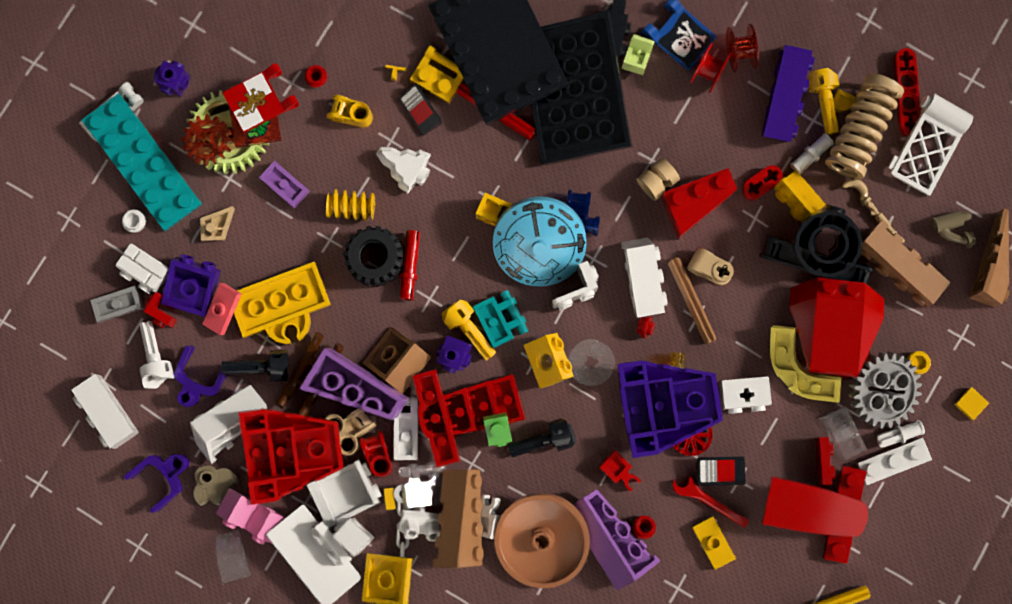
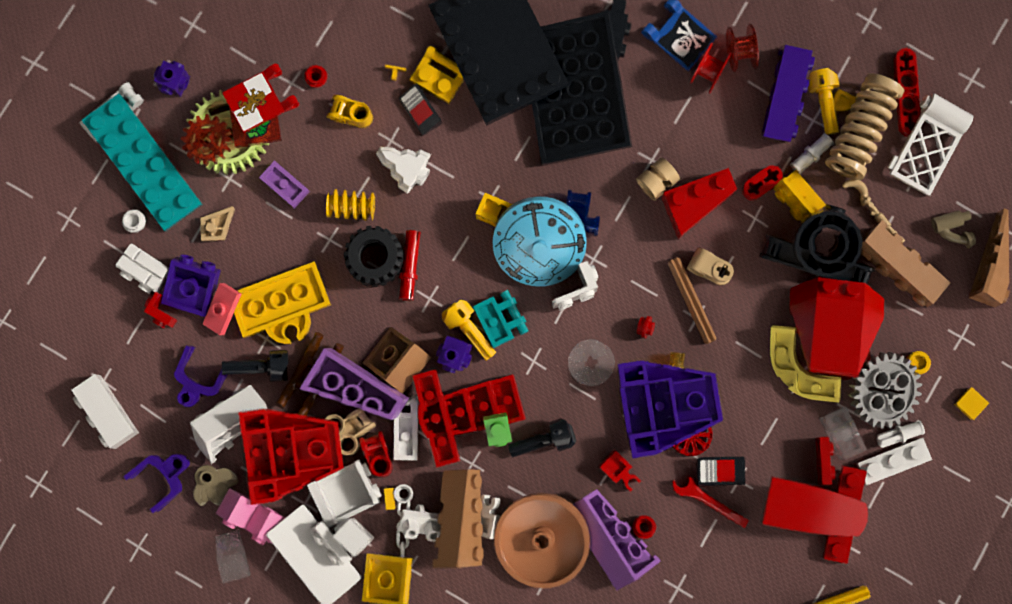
(116, 304): light grey plate -> none
(155, 369): white piece -> none
(421, 493): clear plate -> none
(510, 121): red axle -> none
(538, 355): yellow brick -> none
(638, 54): yellowish green bracket -> none
(644, 277): white wedge -> none
(713, 543): yellow plate -> none
(757, 388): white brick -> none

